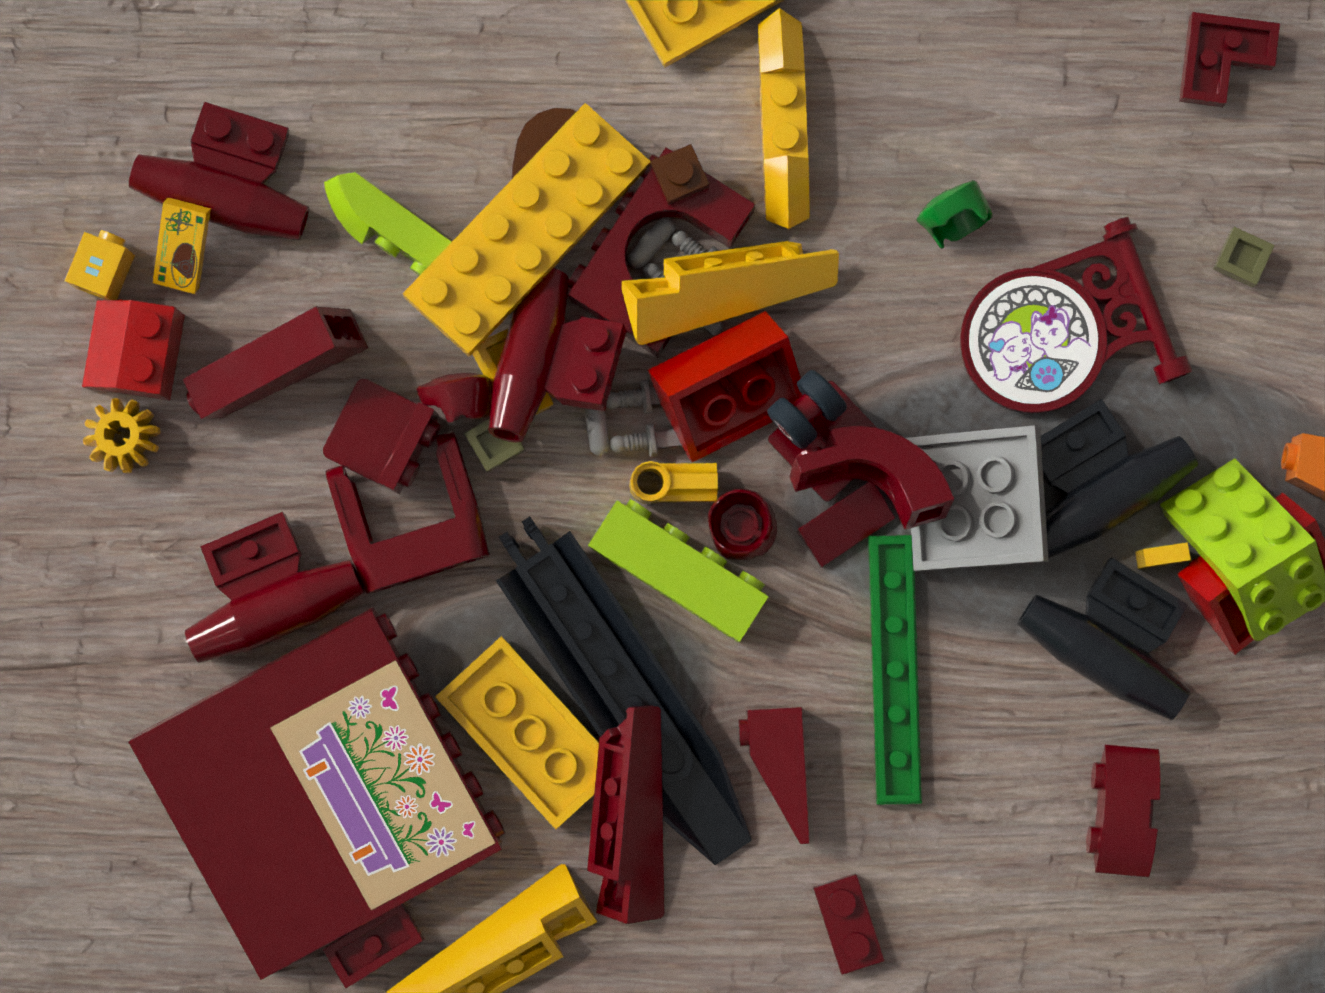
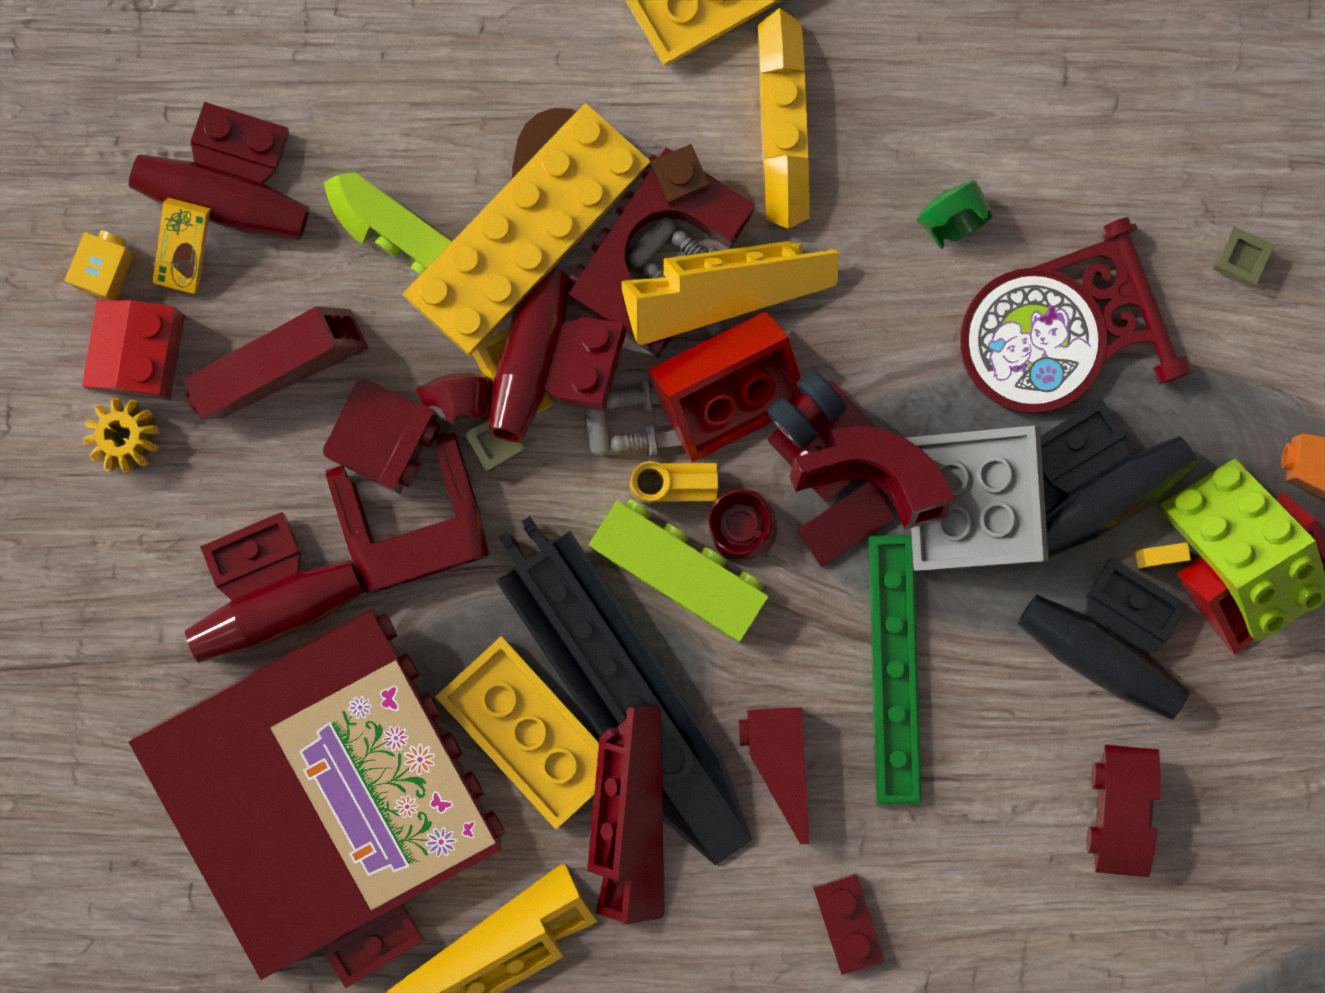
(1214, 46): dark red plate -> none

